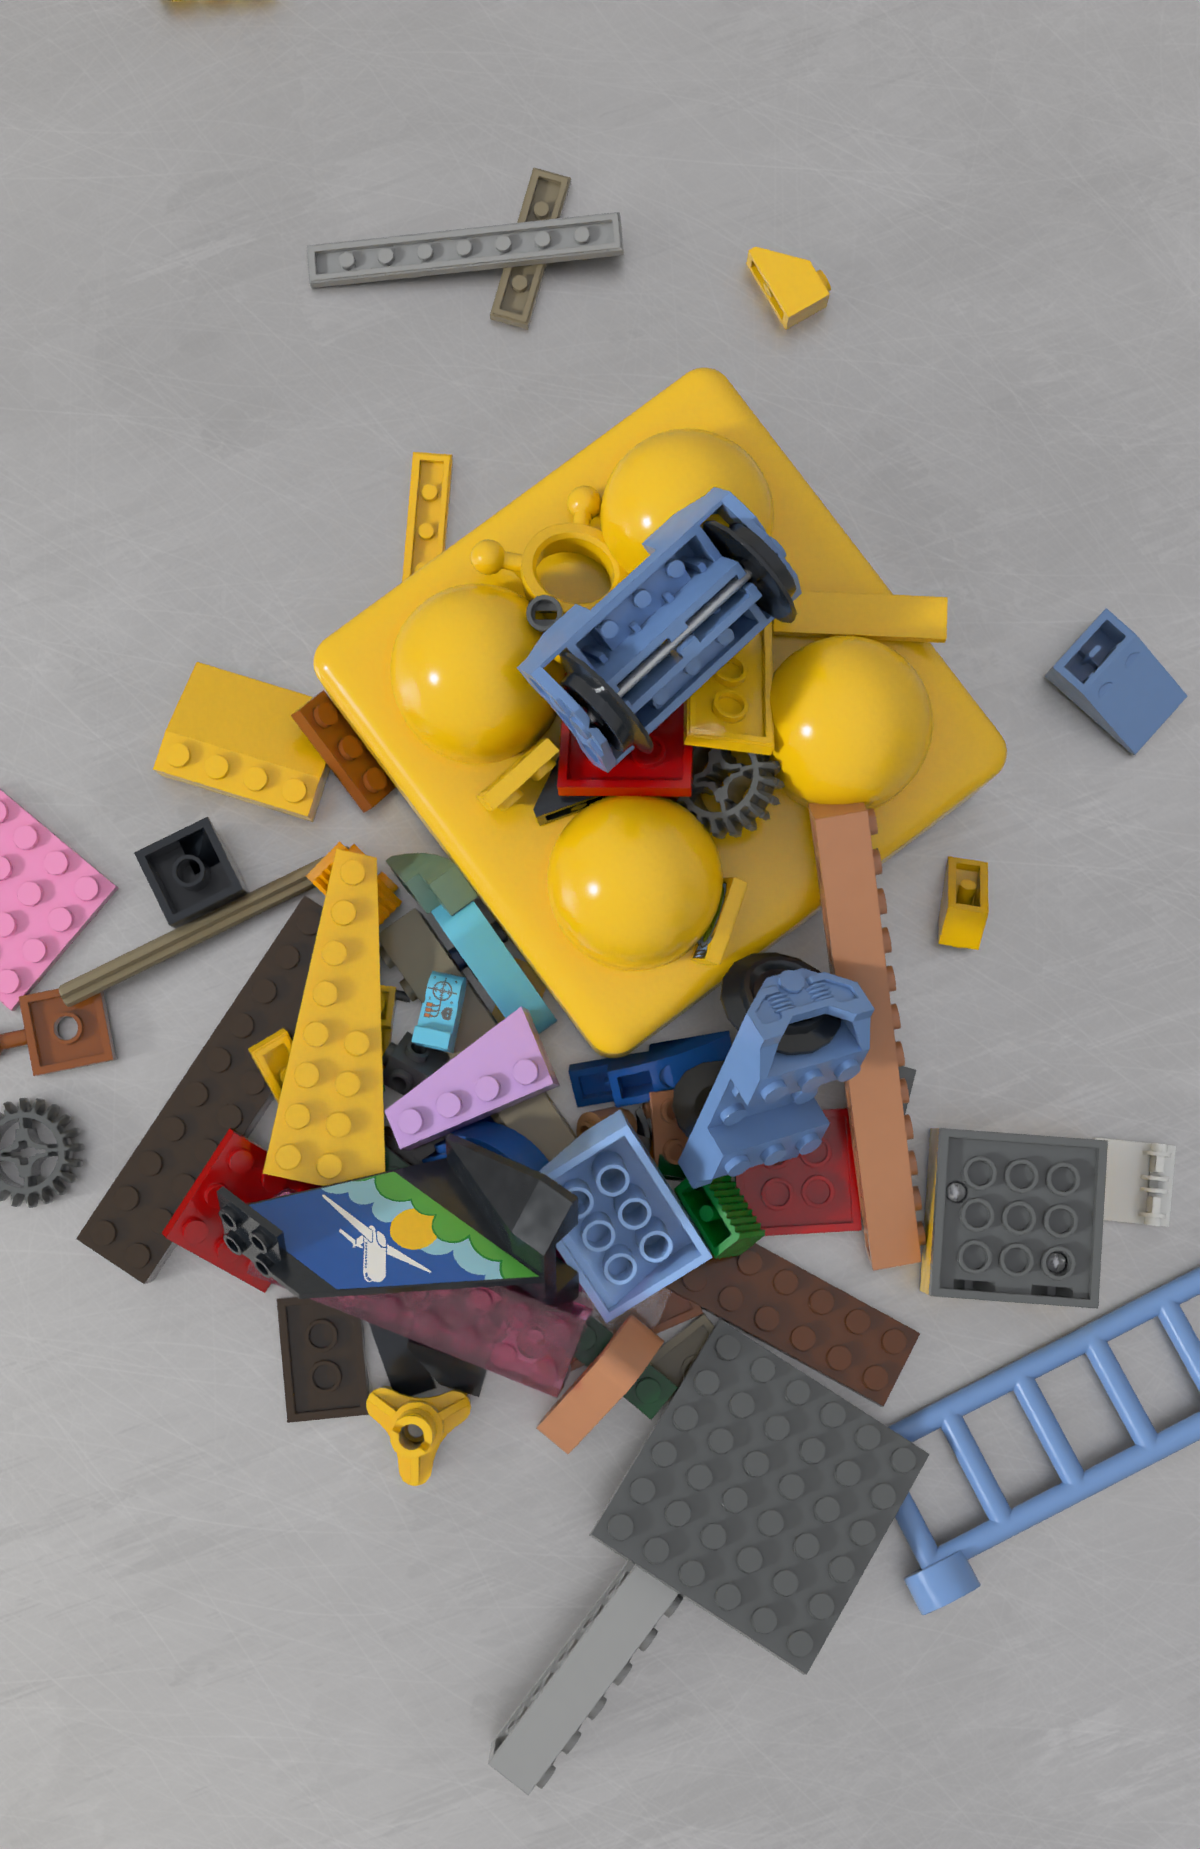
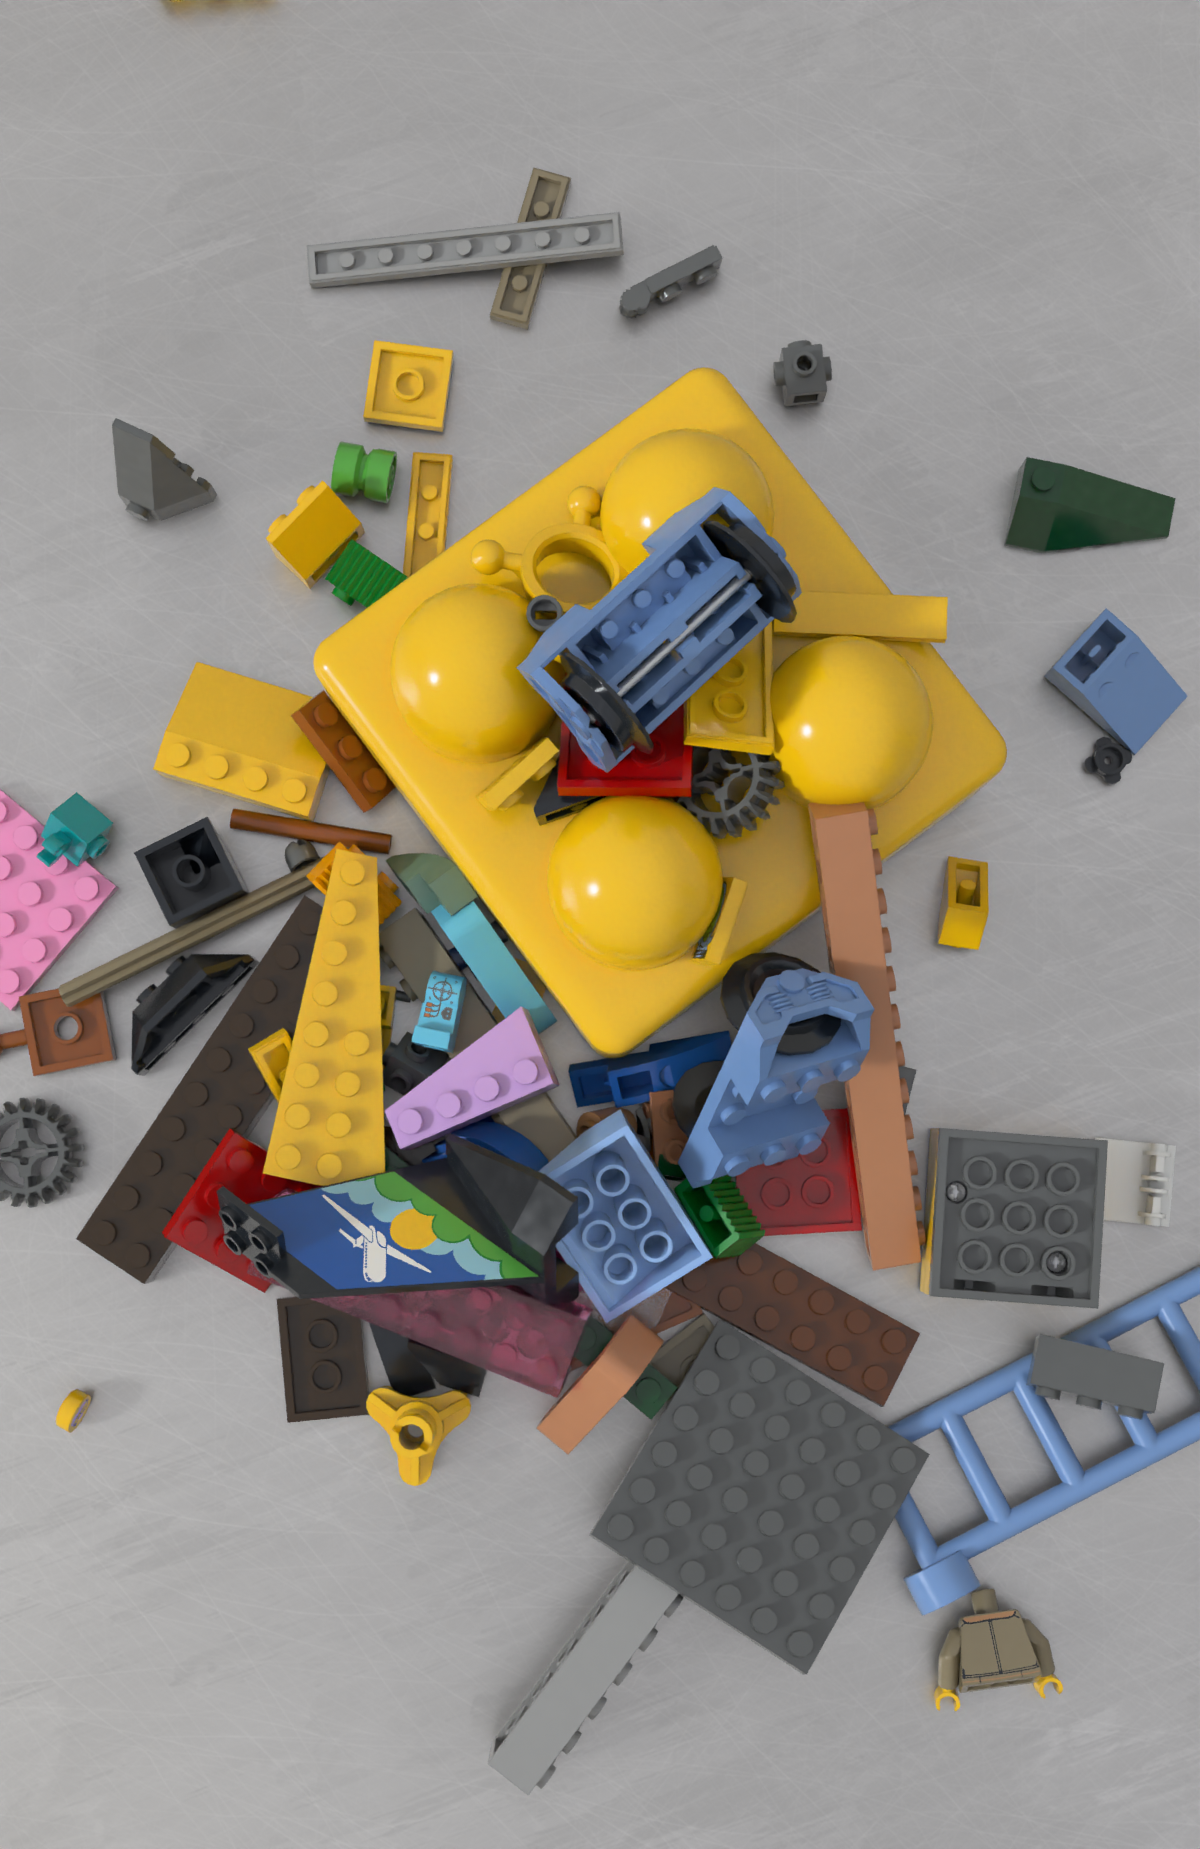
(73, 1410): none -> yellow tile
(74, 831): none -> teal brick
(151, 478): none -> dark grey wedge
(181, 1002): none -> black wedge
(300, 854): none -> dark grey hinge
(310, 831): none -> dark orange piece
(314, 533): none -> yellow slope
(359, 471): none -> bright green wheel
(362, 576): none -> green brick
(408, 386): none -> yellow plate
(669, 281): none -> dark grey hinge
(789, 284): yellow slope -> none
(802, 373): none -> dark grey brick
(993, 1652): none -> dark tan torso
(1076, 508): none -> dark green wedge
(1094, 1376): none -> dark grey brick
(1119, 756): none -> black plate

